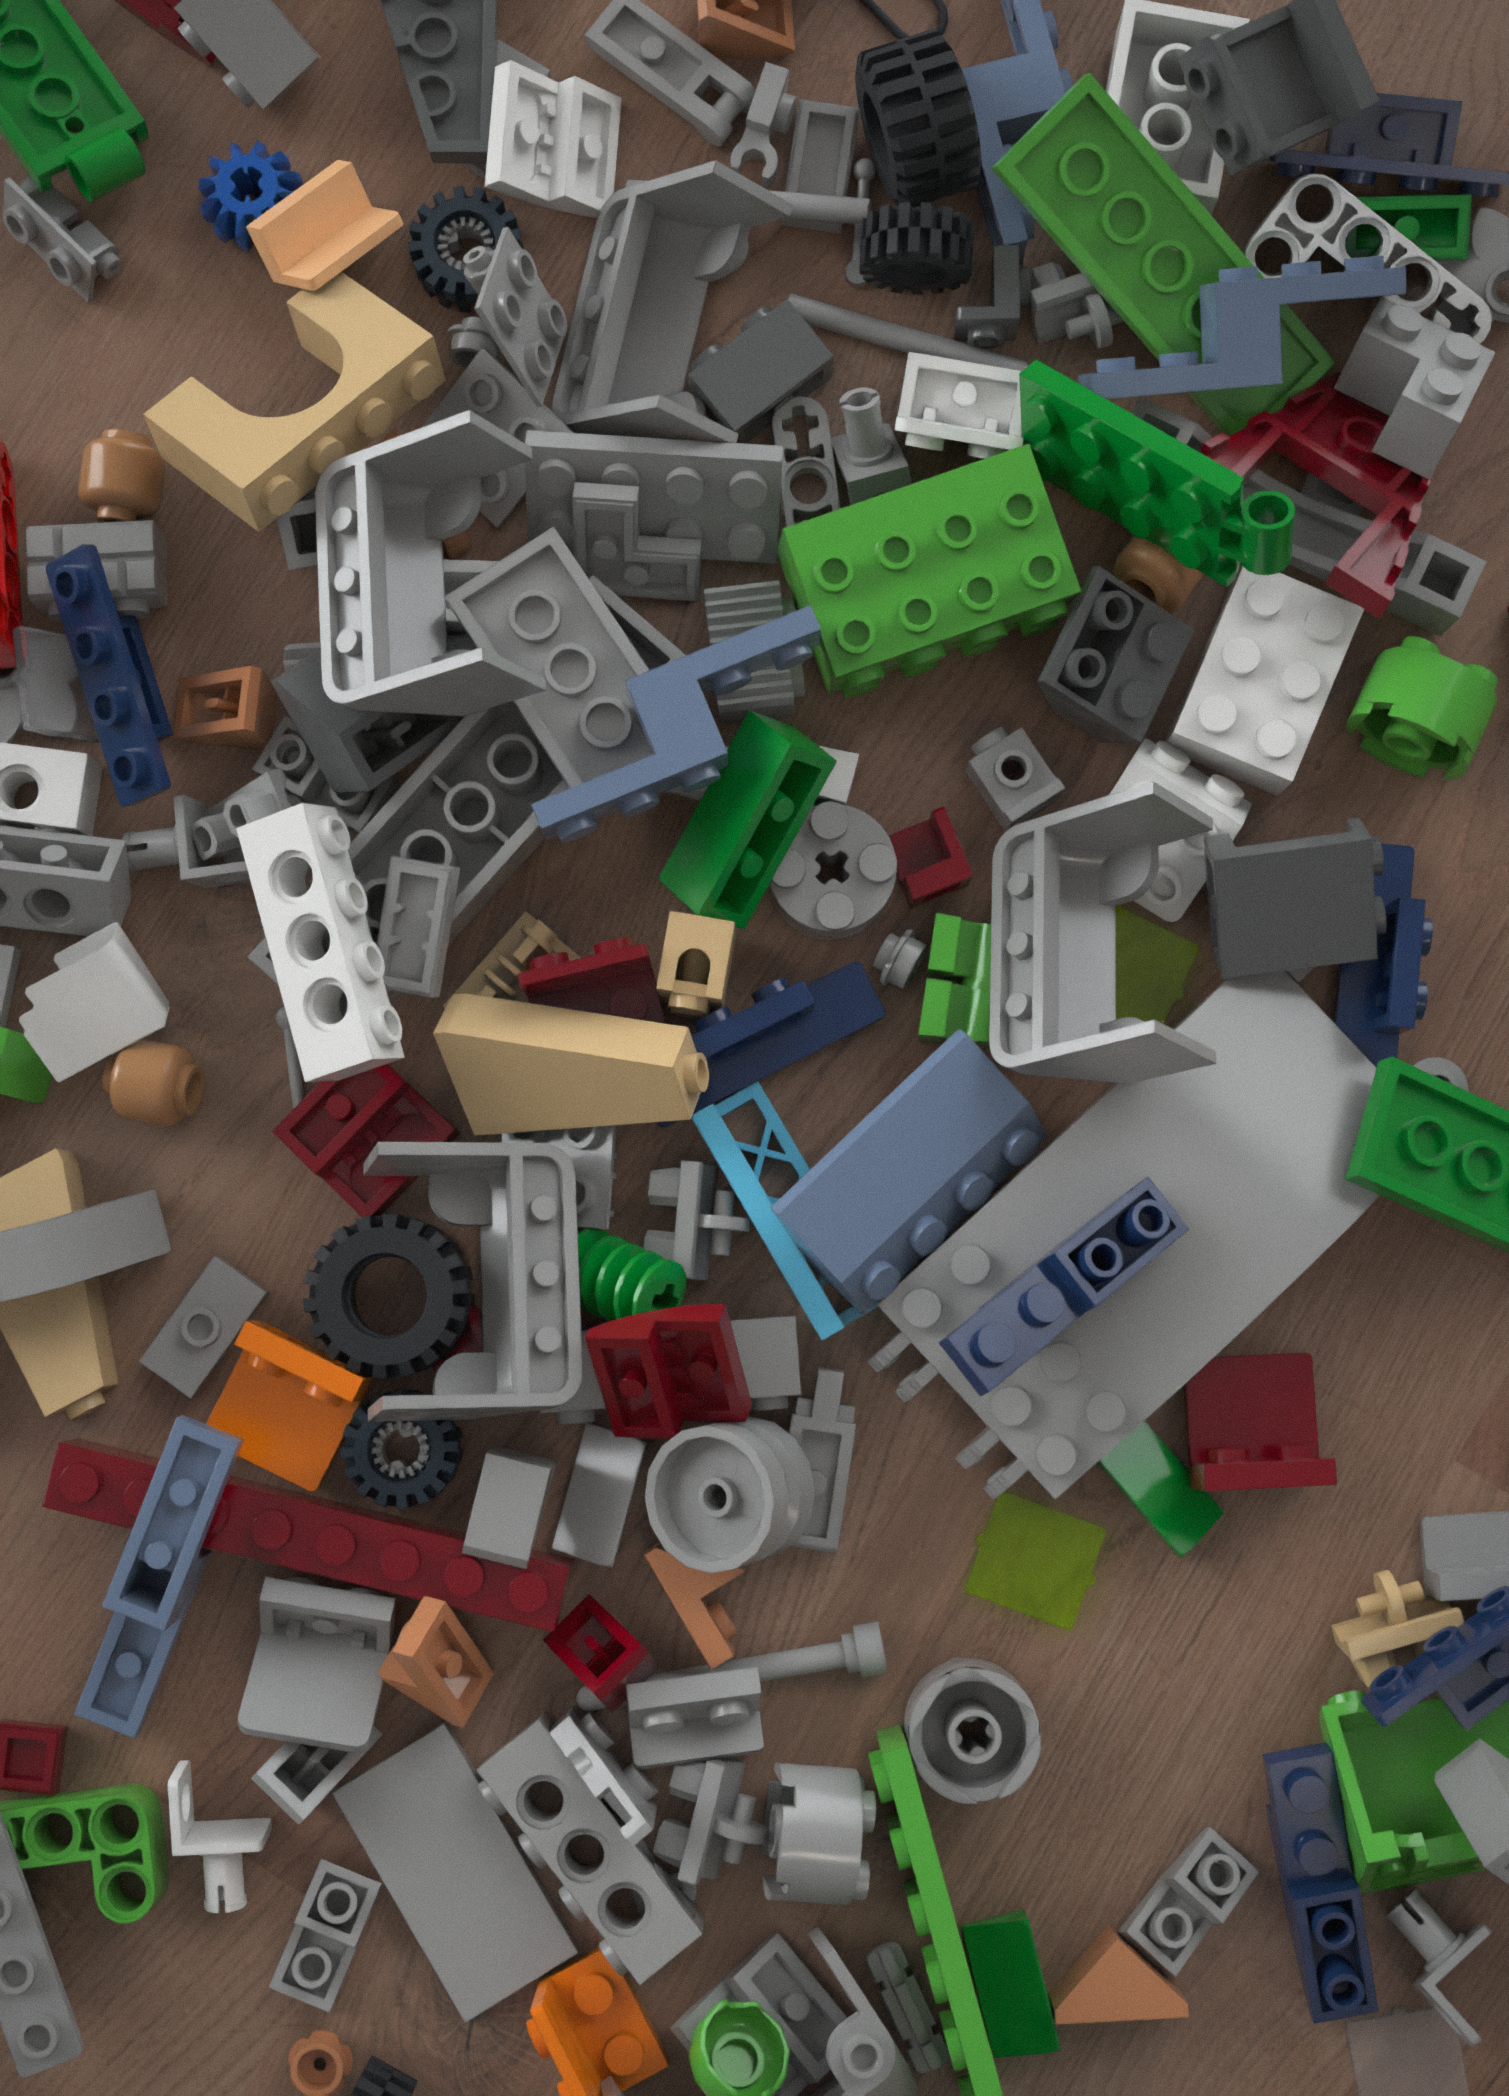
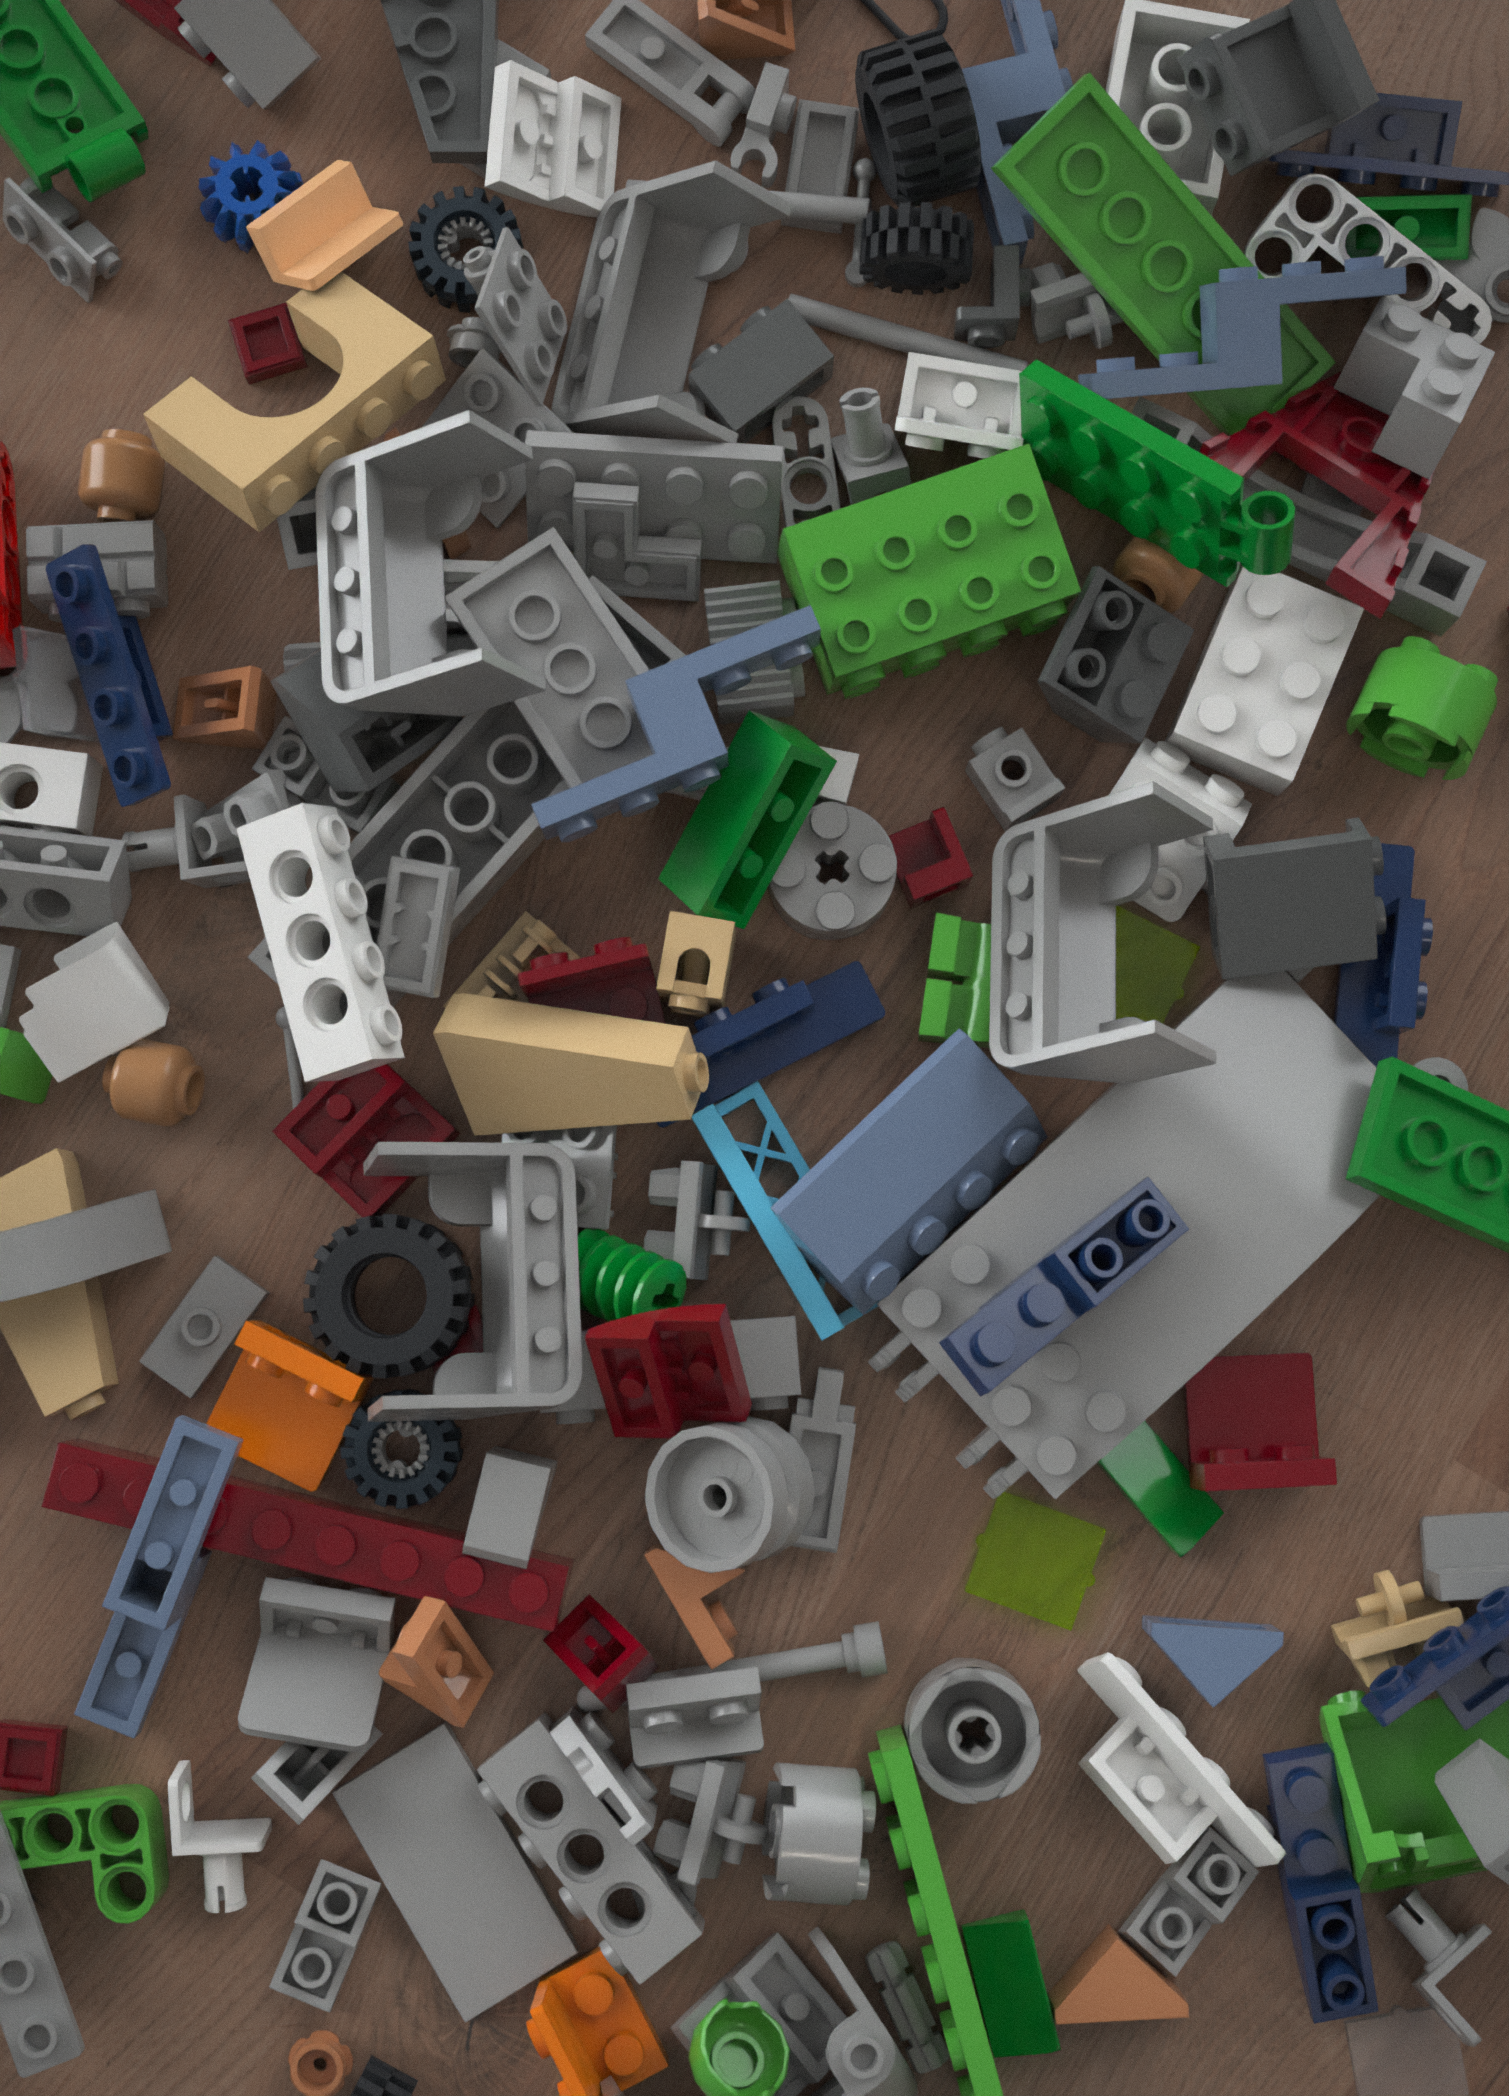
(267, 343): none -> dark red tile
(599, 1495): light grey slope -> none
(900, 959): light grey plate -> none
(1161, 1777): none -> white bracket
(1213, 1652): none -> sand blue slope

